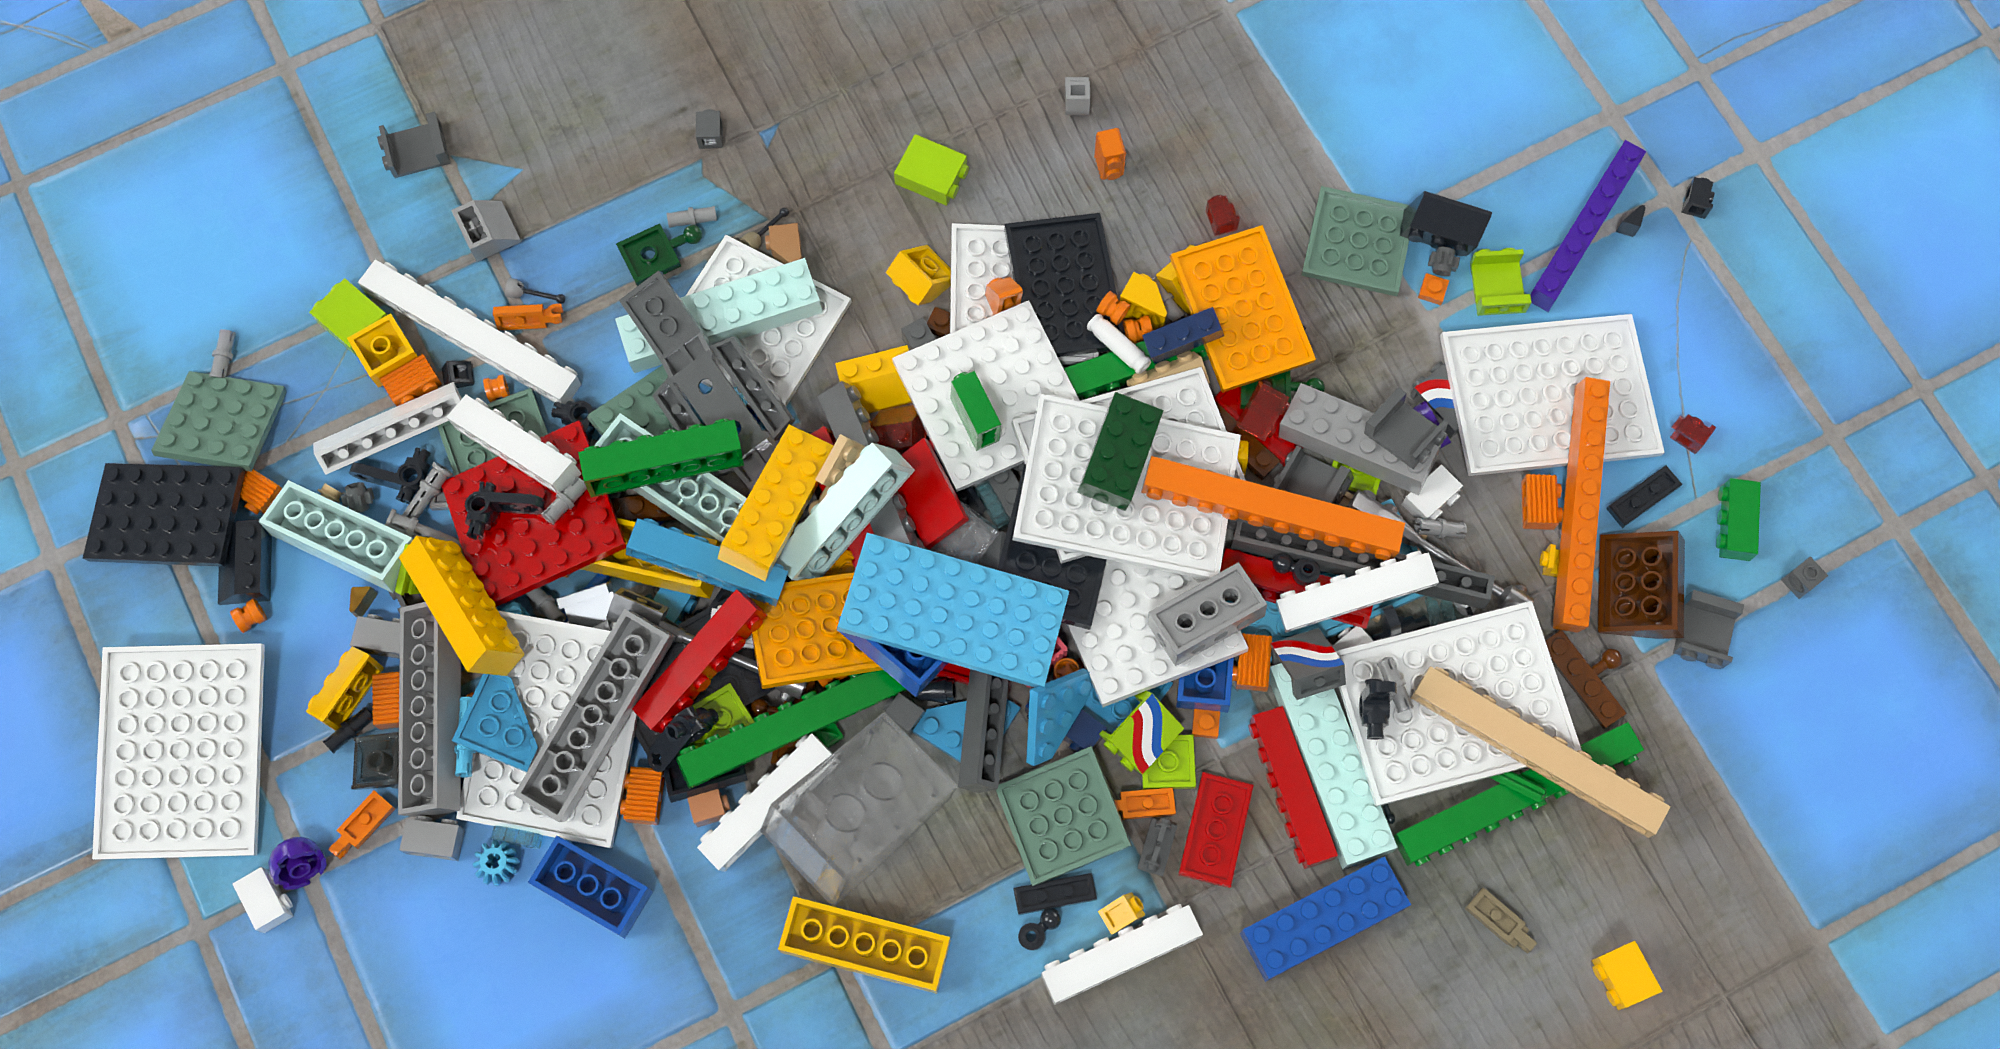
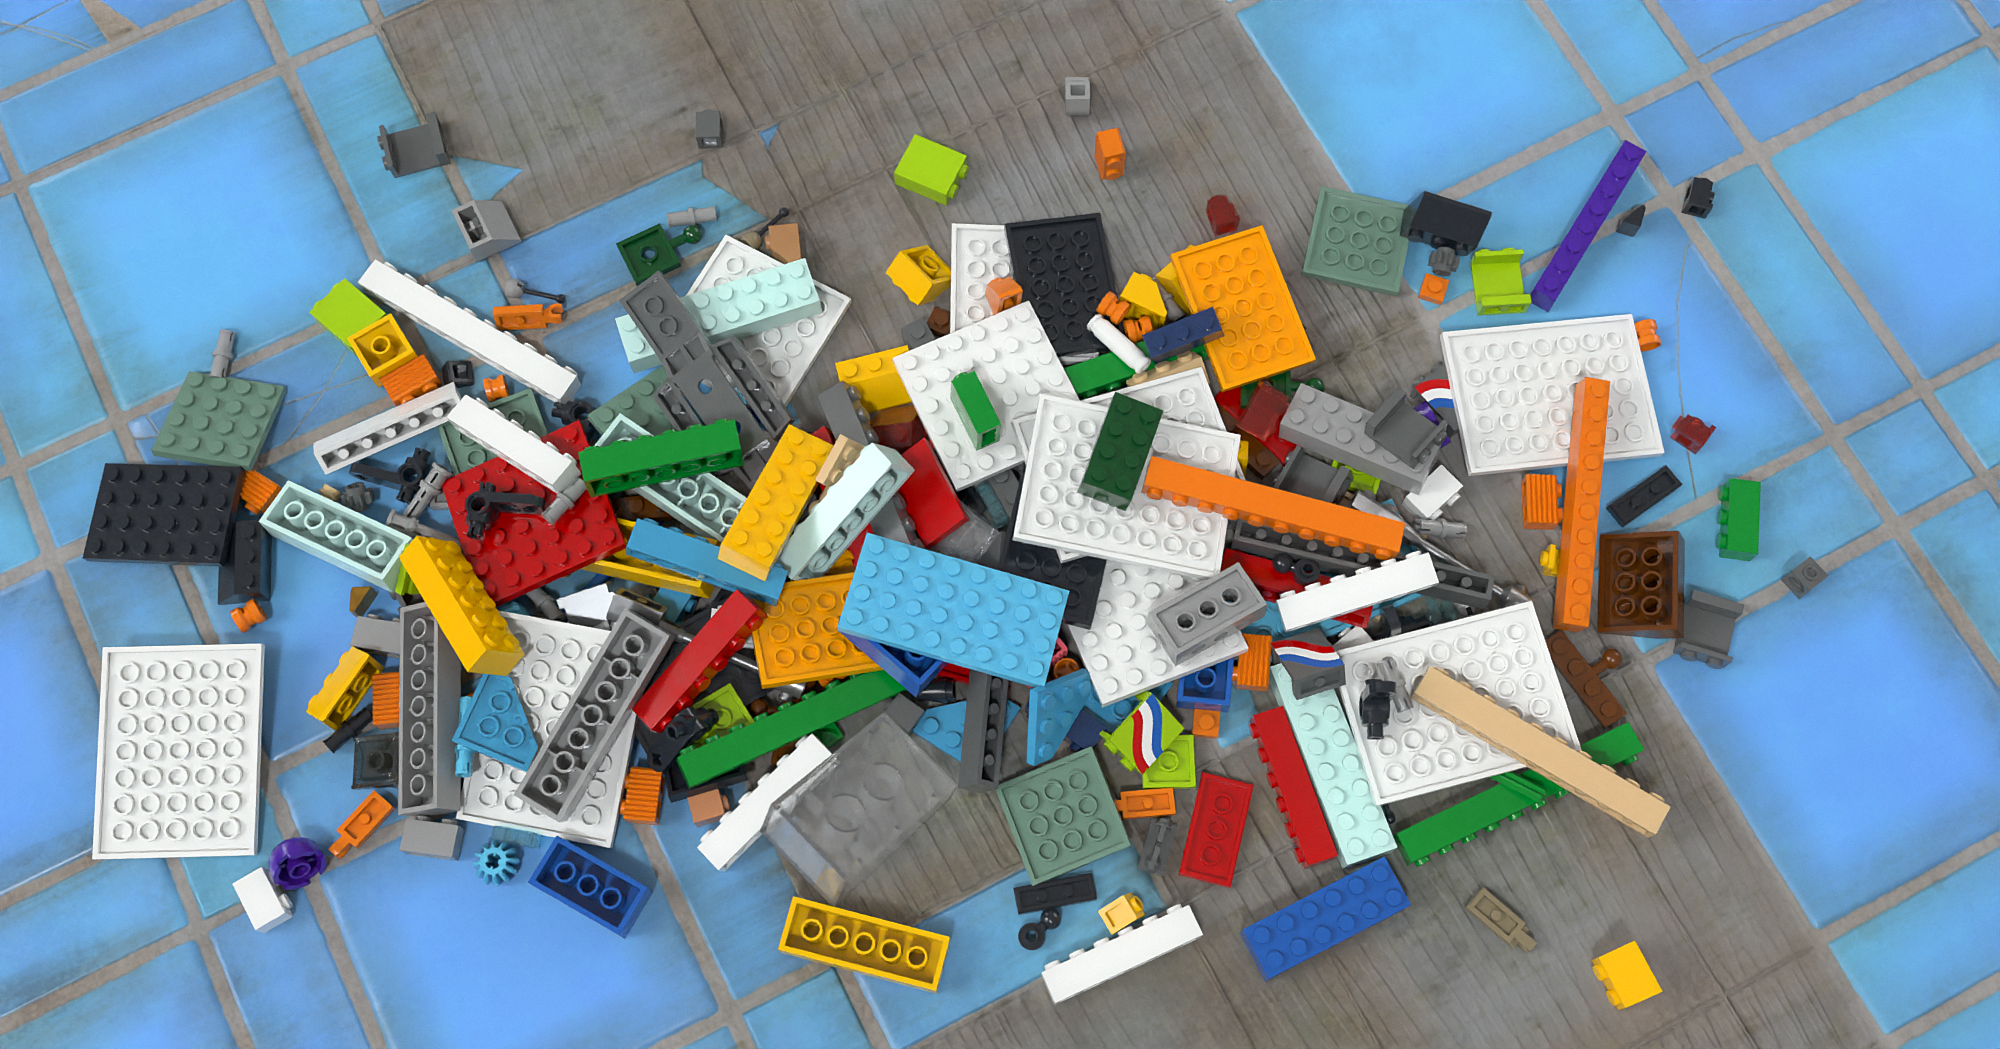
(1647, 335): none -> orange wheel

